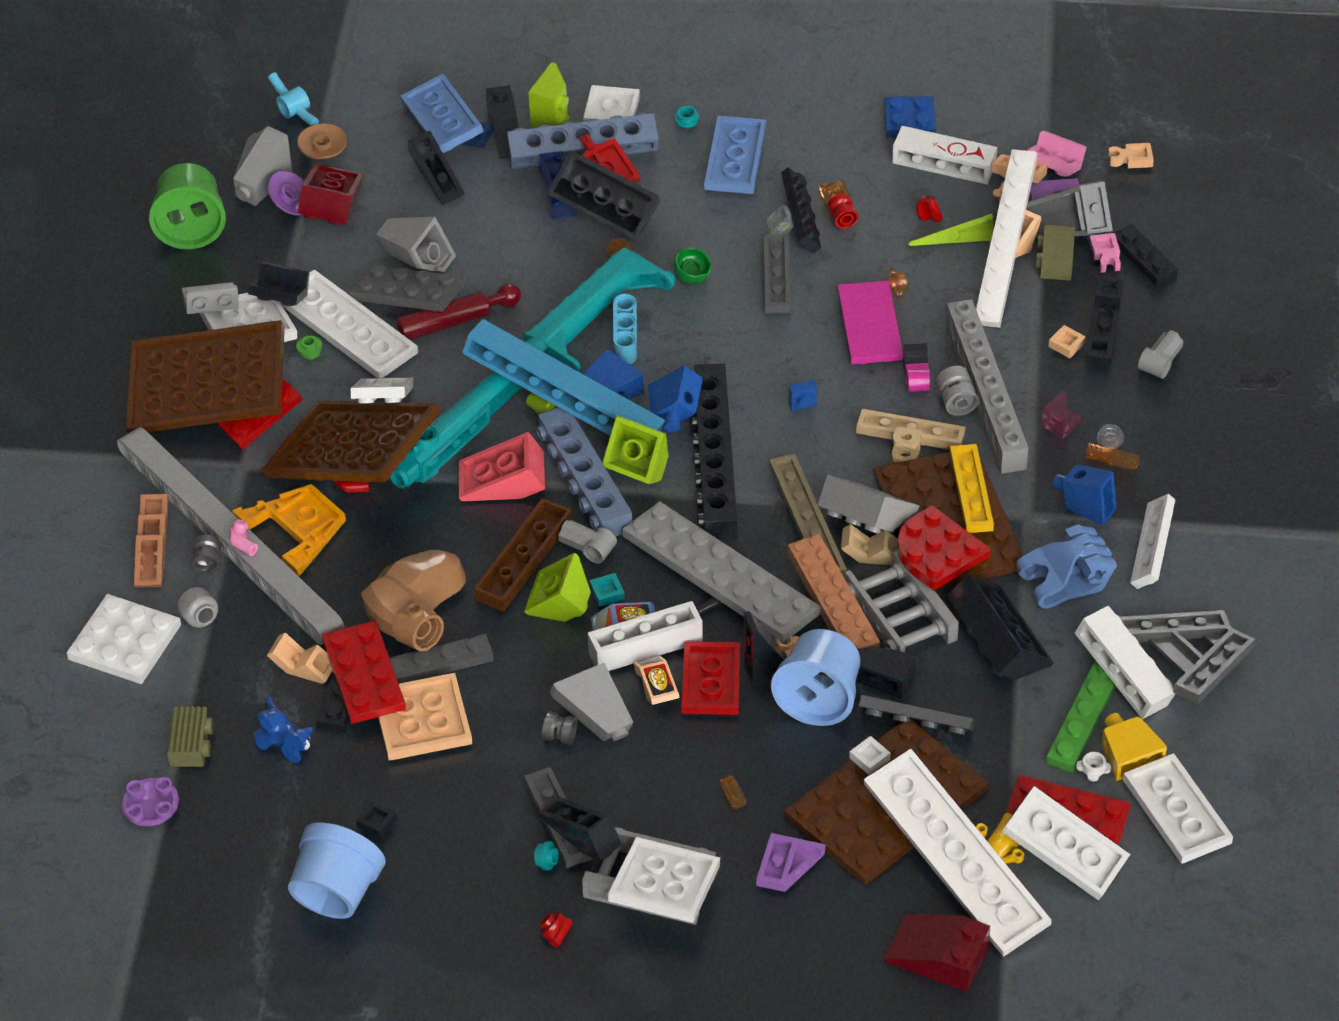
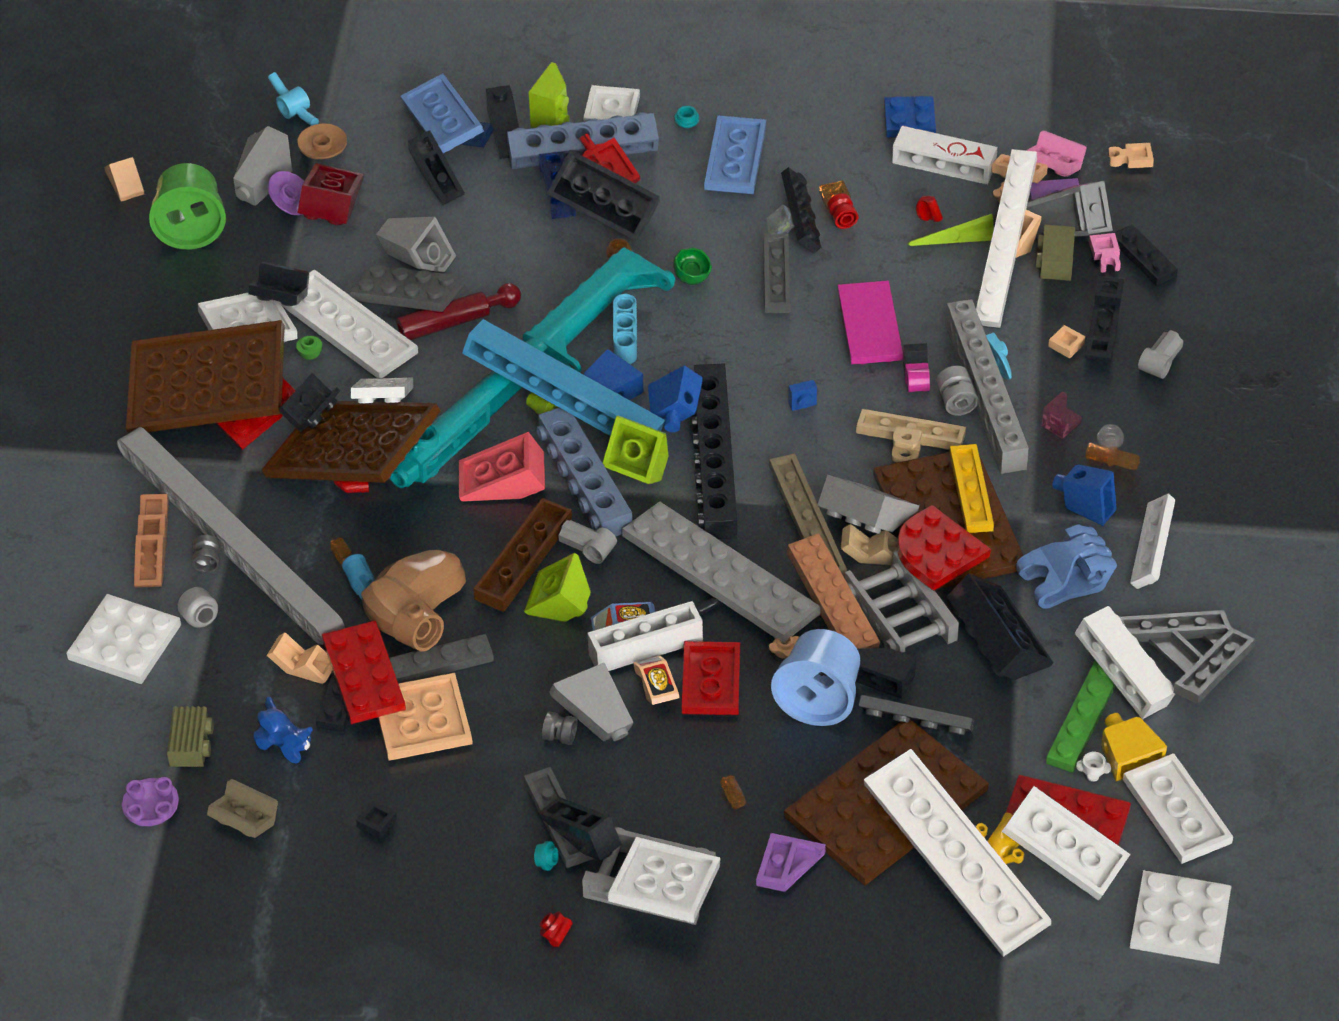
(125, 179): none -> light nougat slope
(210, 298): light grey bracket -> none
(239, 539): bright pink arm -> none
(244, 809): none -> dark tan bracket
(305, 516): light orange wing -> none
(308, 402): none -> black bracket
(334, 869): light blue piece -> none
(340, 549): none -> clear orange piece
(358, 573): none -> dark azure hinge
(607, 589): teal plate -> none
(761, 651): black slope -> none
(870, 755): white plate -> none
(897, 282): clear orange plate -> none
(940, 947): dark red slope -> none
(1000, 352): none -> medium azure plate
(1180, 917): none -> white plate

